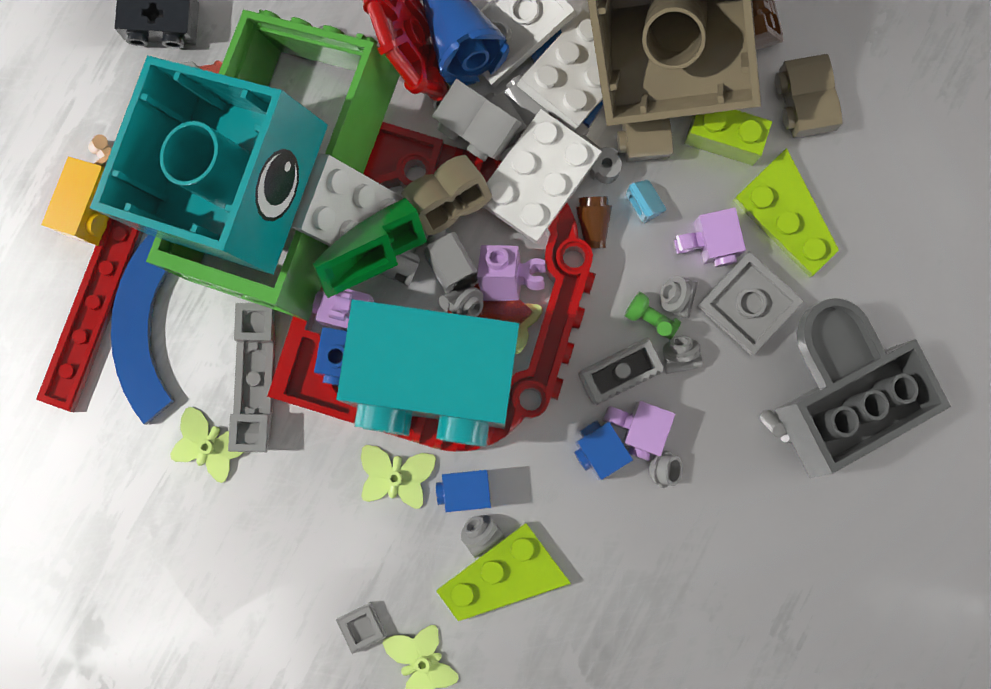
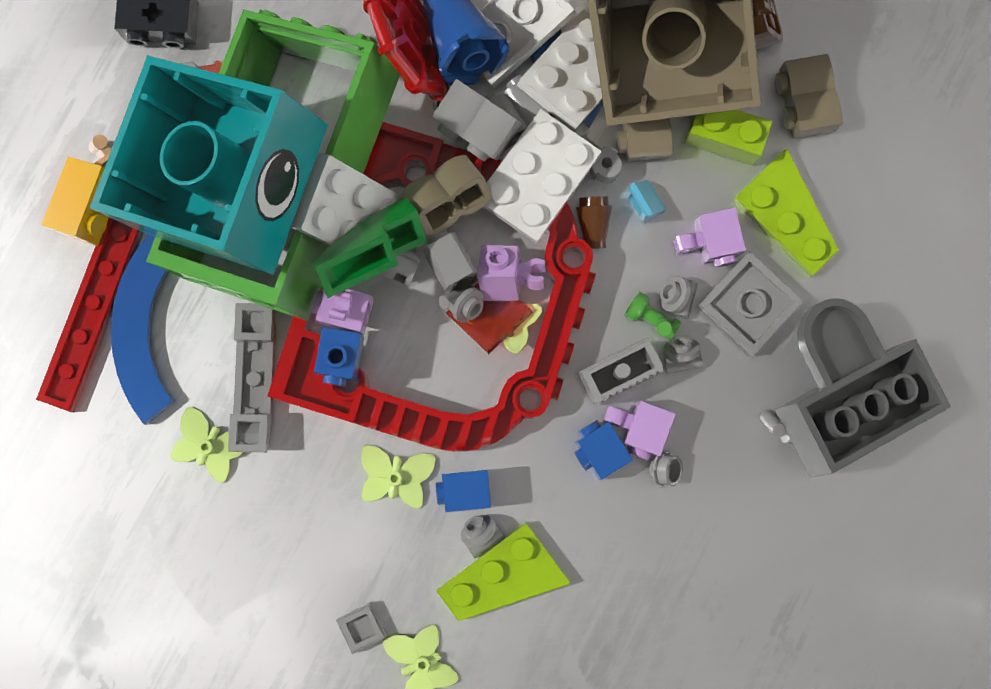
(429, 367): teal brick -> none

